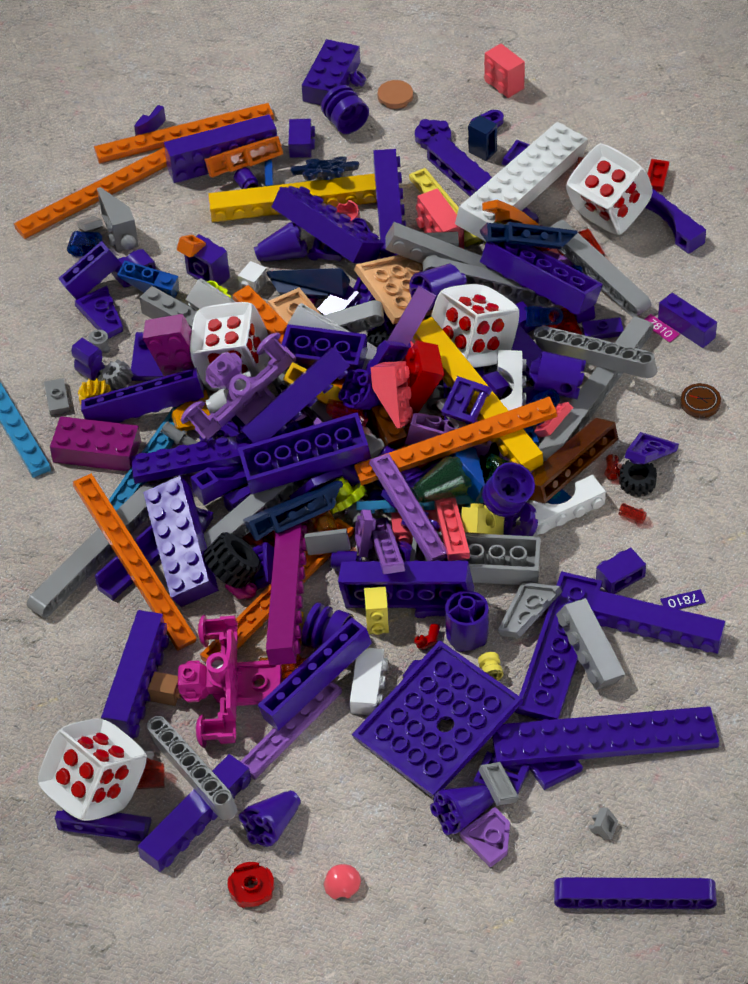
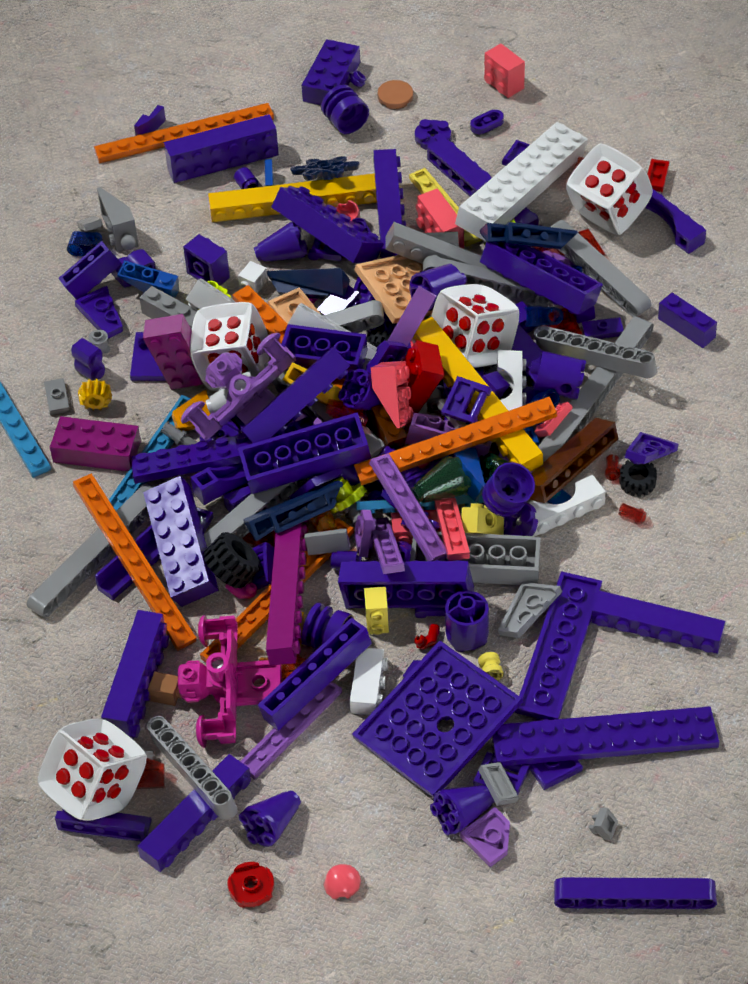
(88, 196): orange plate -> none
(116, 374): light grey gear -> none
(144, 397): dark purple brick -> none
(190, 245): orange slope -> none
(244, 156): orange slope -> none
(300, 138): dark purple brick -> none
(482, 138): dark blue brick -> none
(507, 213): orange slope -> none
(590, 644): light grey brick -> none
(621, 571): dark purple brick -> none
(662, 329): dark pink sticker -> none
(684, 600): dark purple sticker -> none
(700, 400): reddish brown tile -> none

